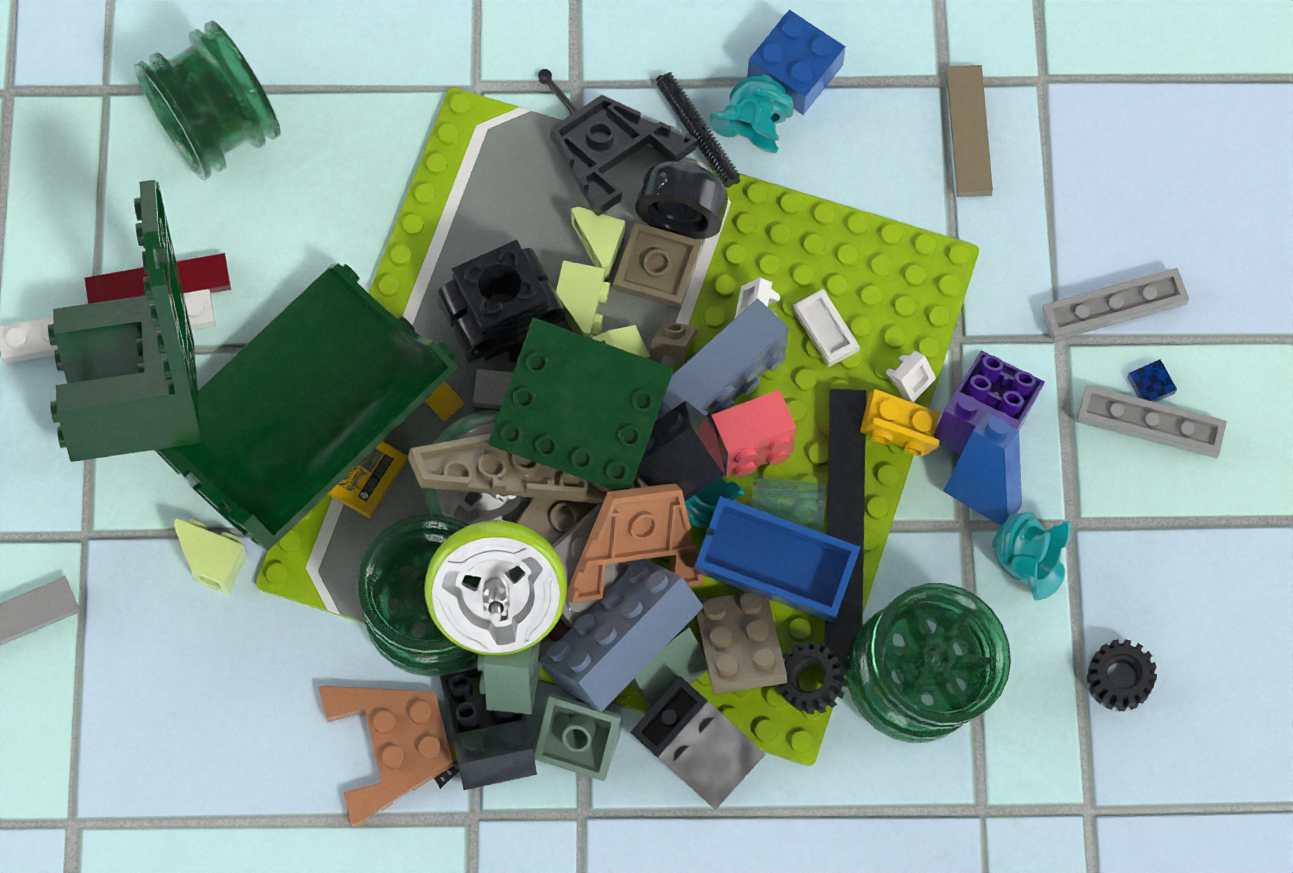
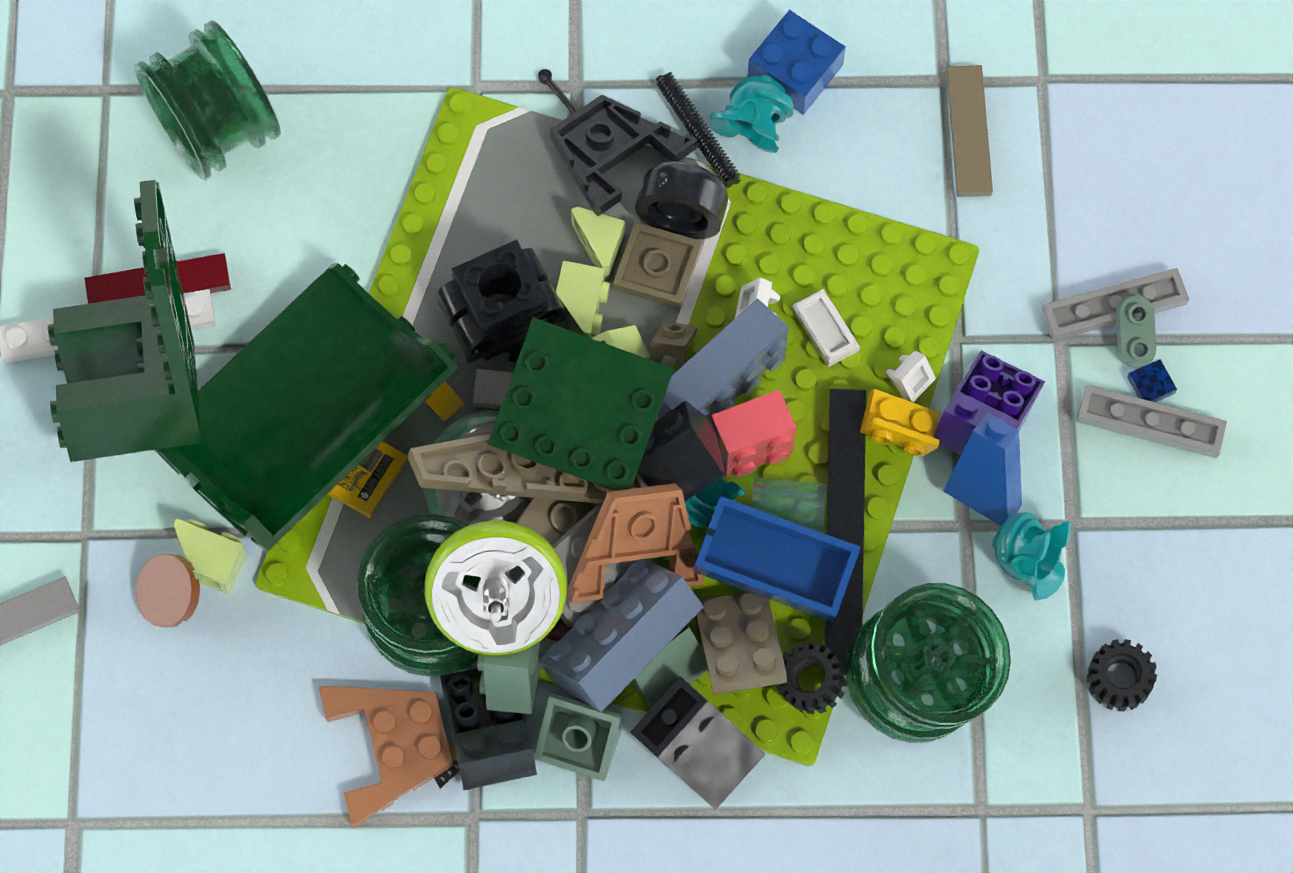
(167, 590): none -> tile
(1133, 332): none -> sand green plate

